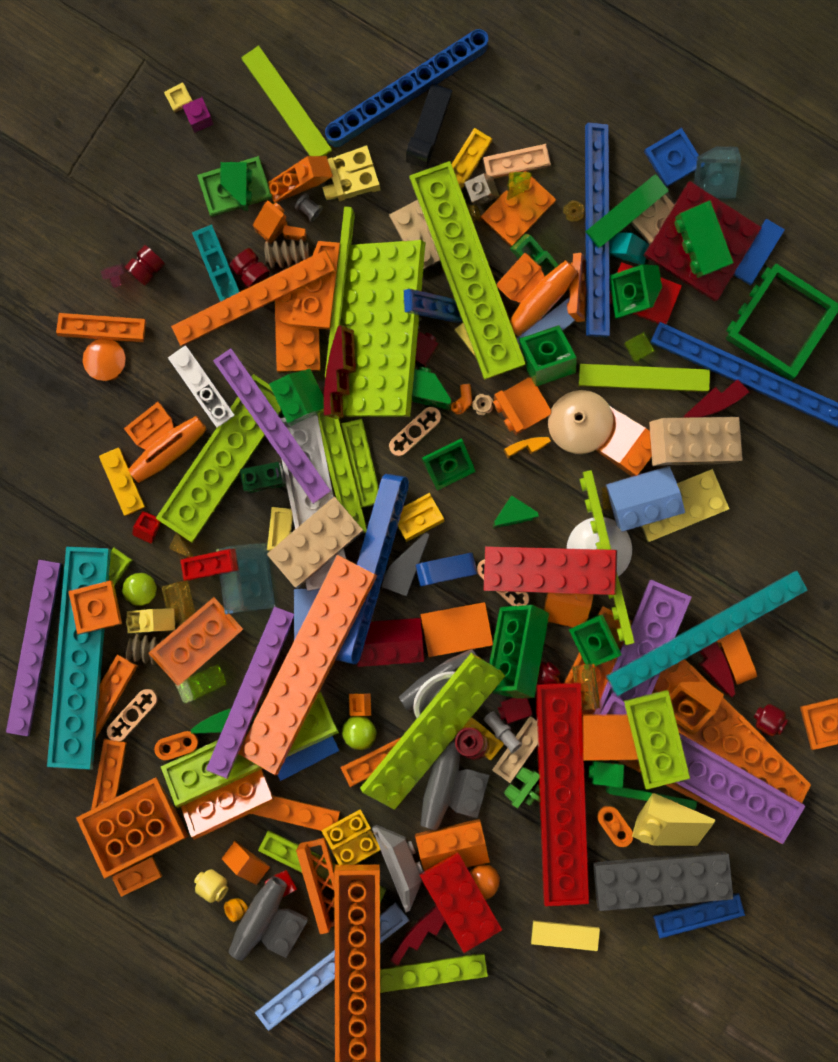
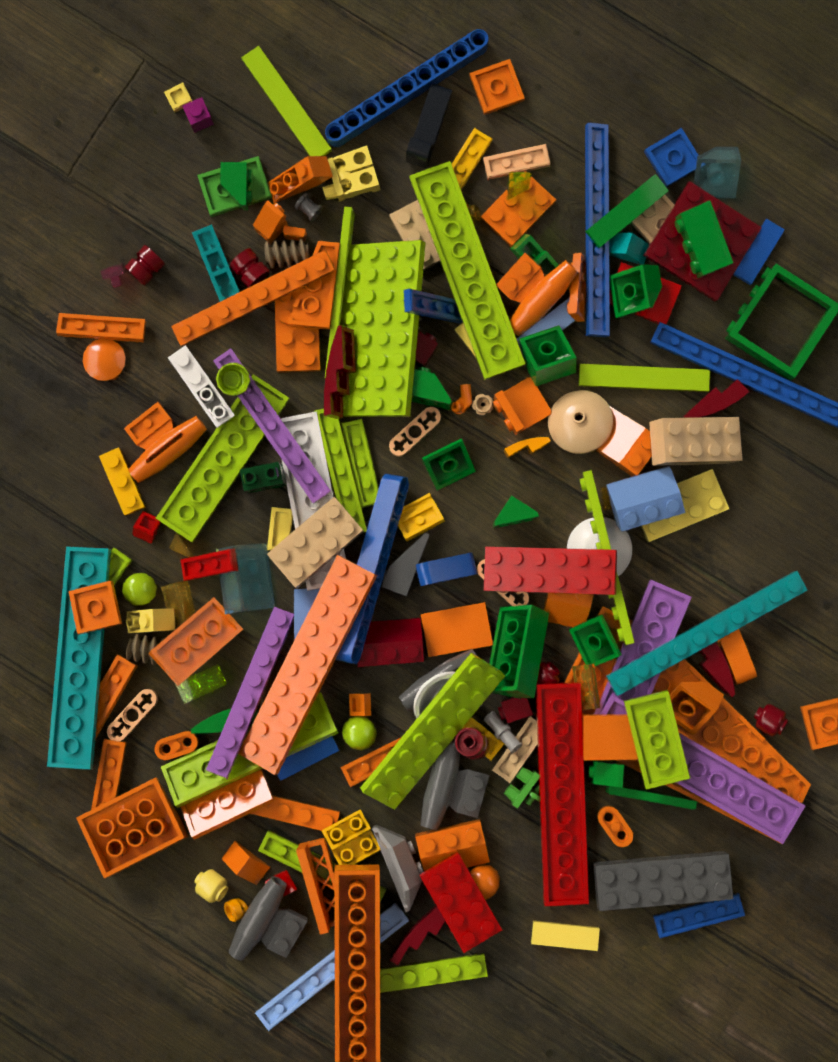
(33, 648): medium lavender plate -> none
(137, 876): orange plate -> none
(233, 379): none -> lime hair
(298, 396): green slope -> none
(482, 189): dark tan brick -> none
(497, 87): none -> orange plate
(578, 215): clear yellow plate -> none
(639, 347): clear neon green tile -> none
(670, 824): light yellow slope -> none

